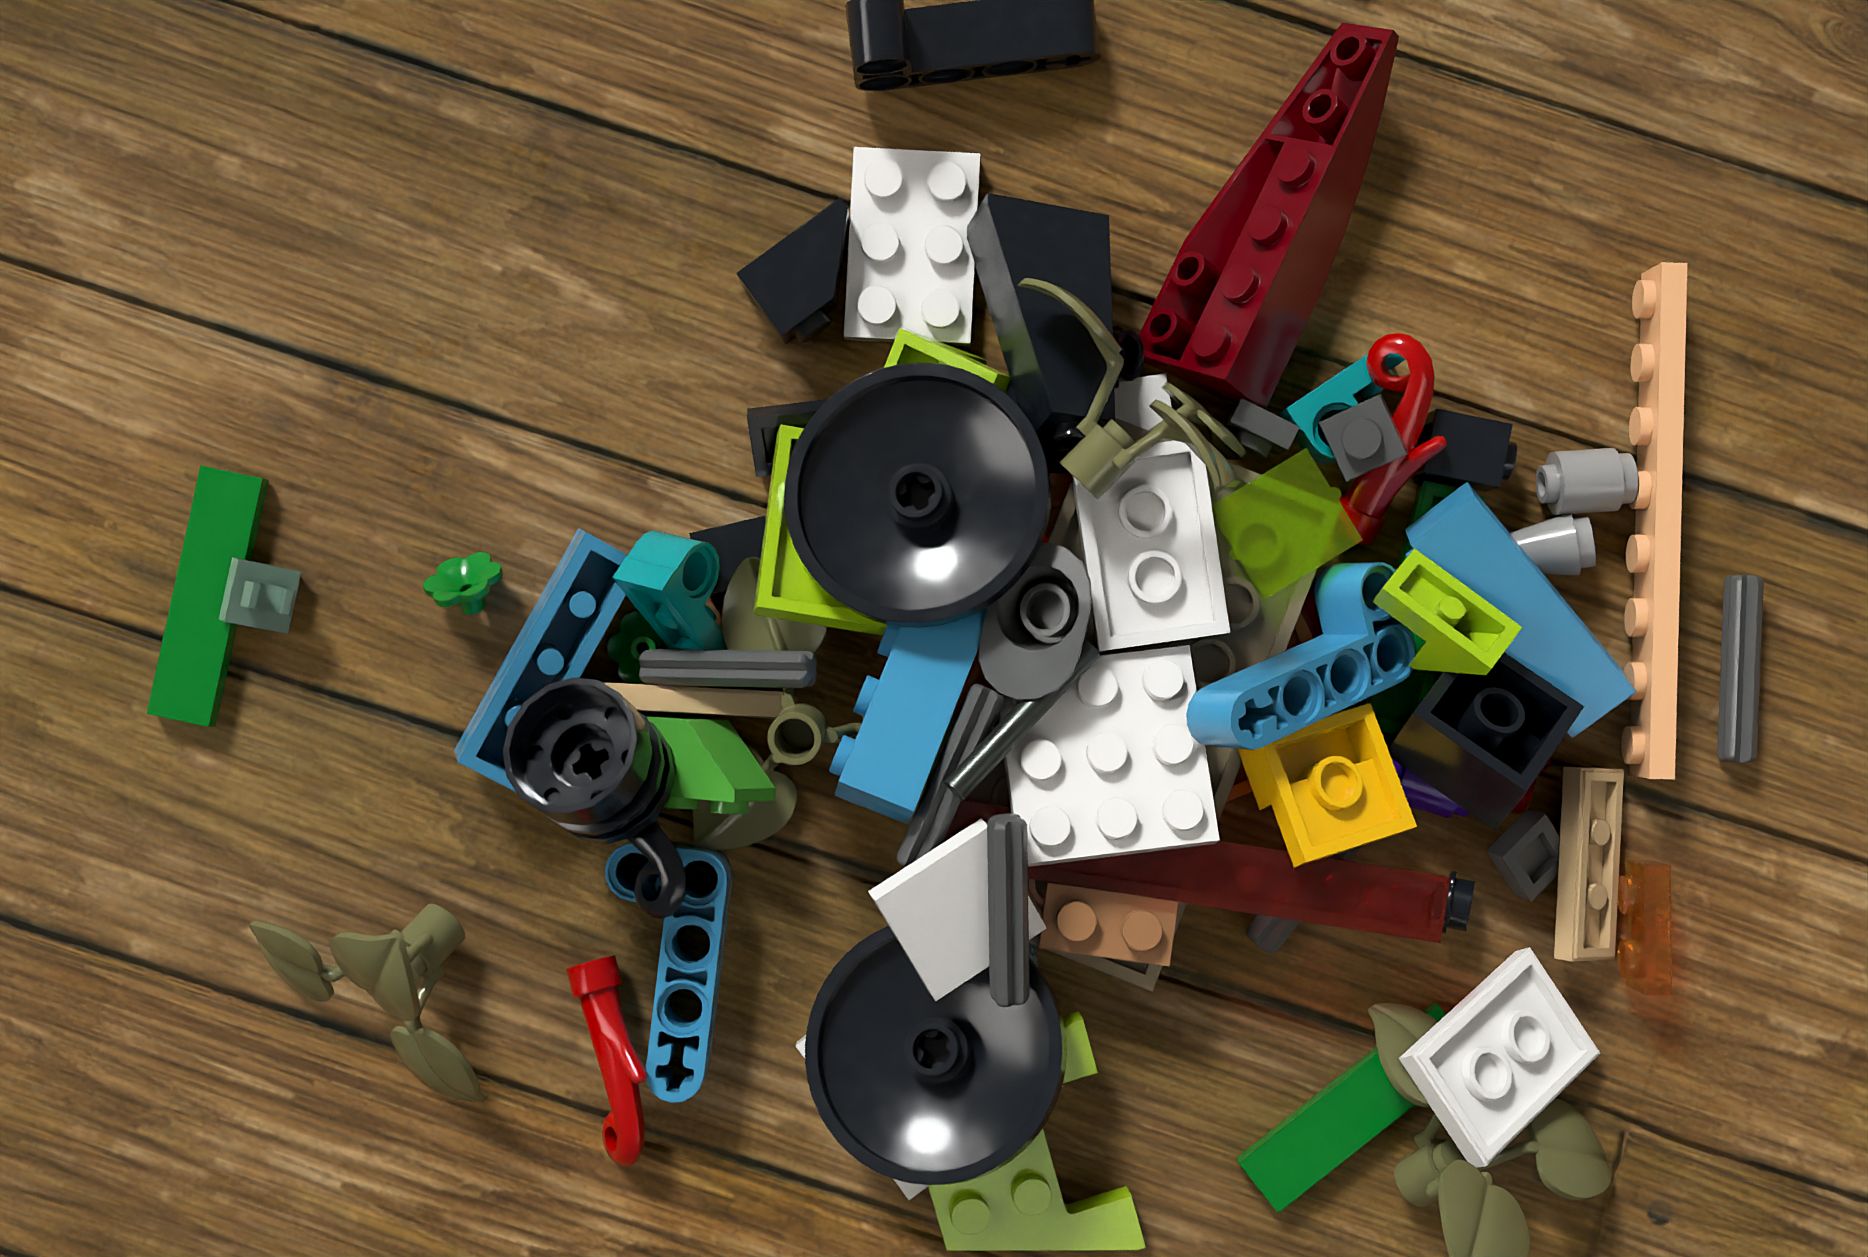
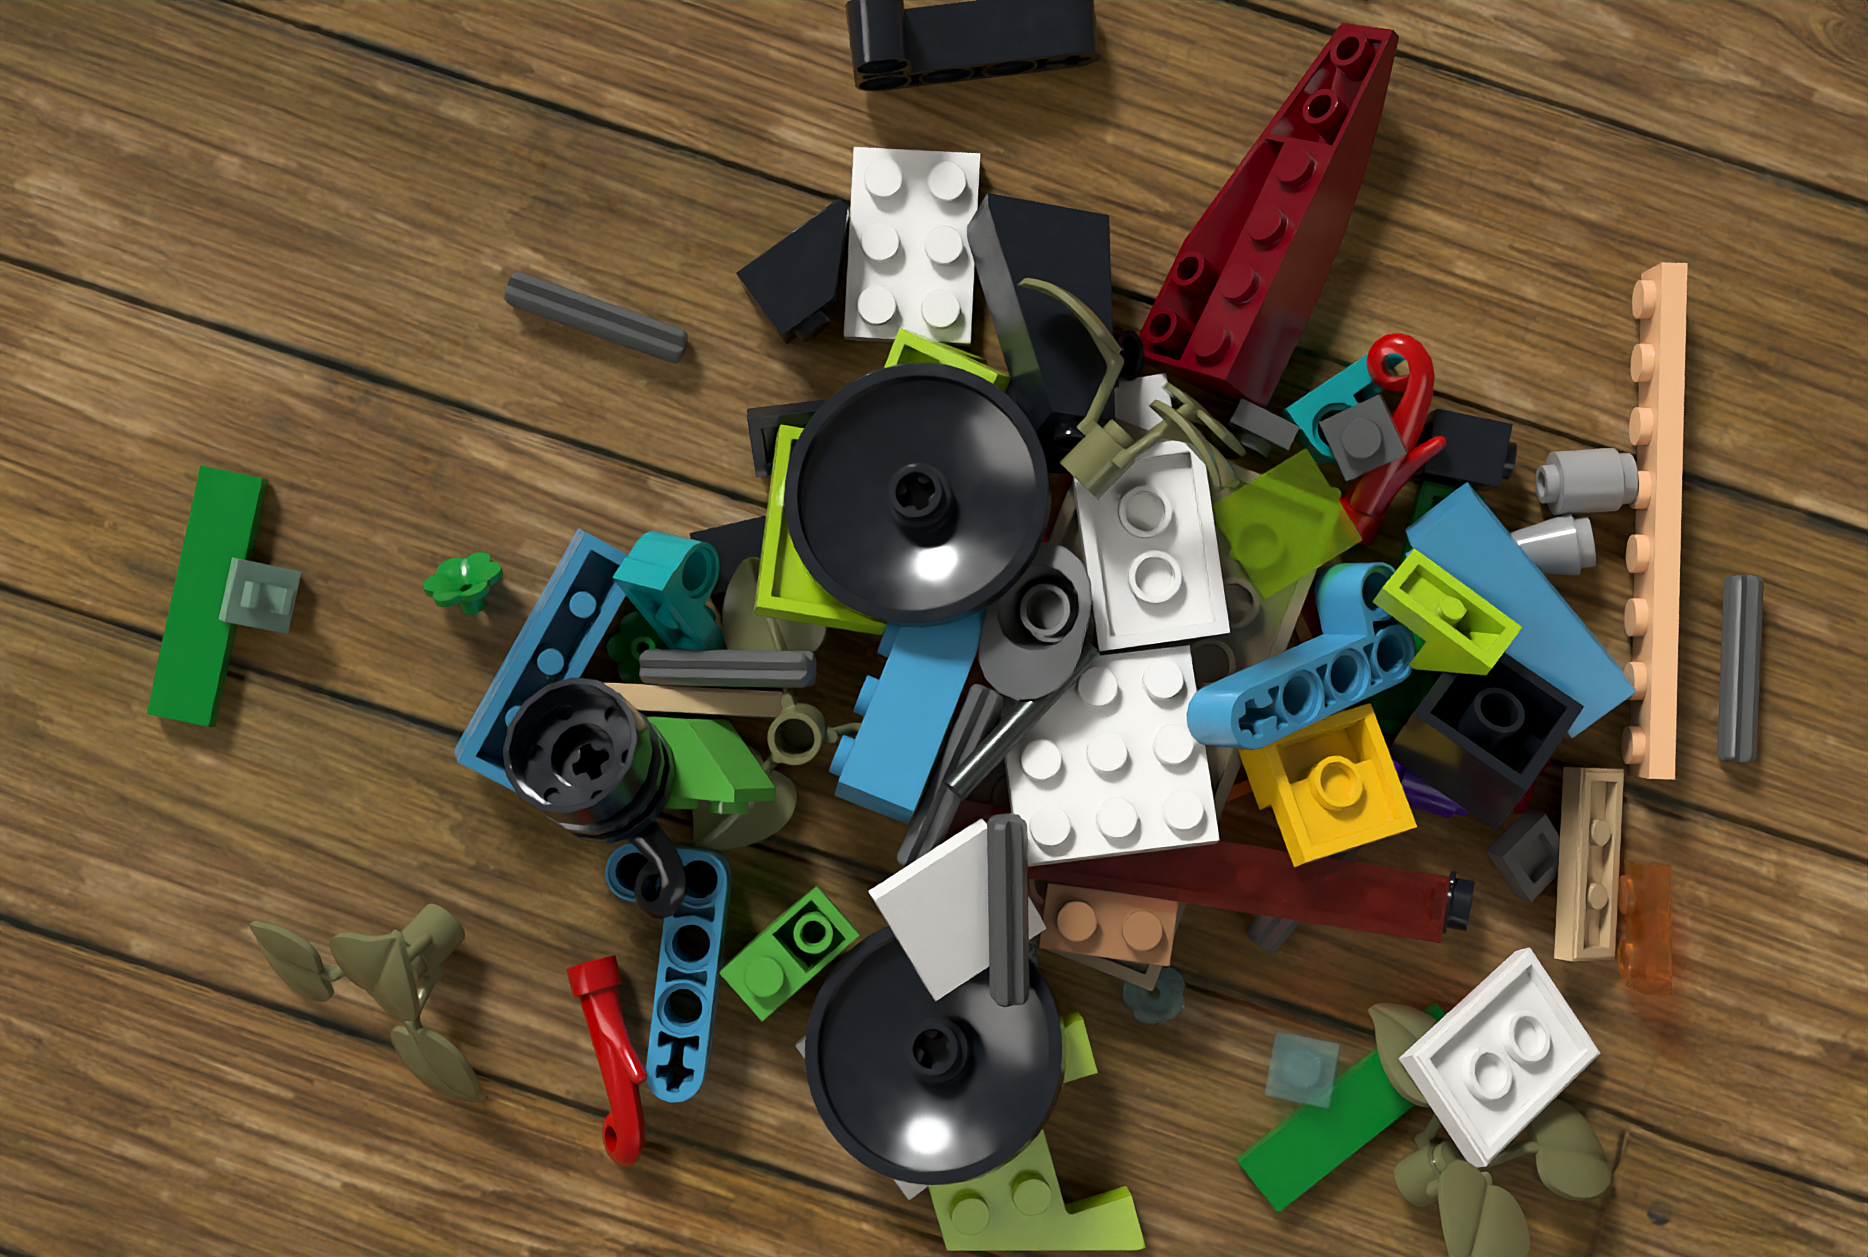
(596, 317): none -> dark grey axle
(788, 952): none -> bright green slope
(1157, 1010): none -> clear light blue plate
(1302, 1070): none -> clear light blue plate

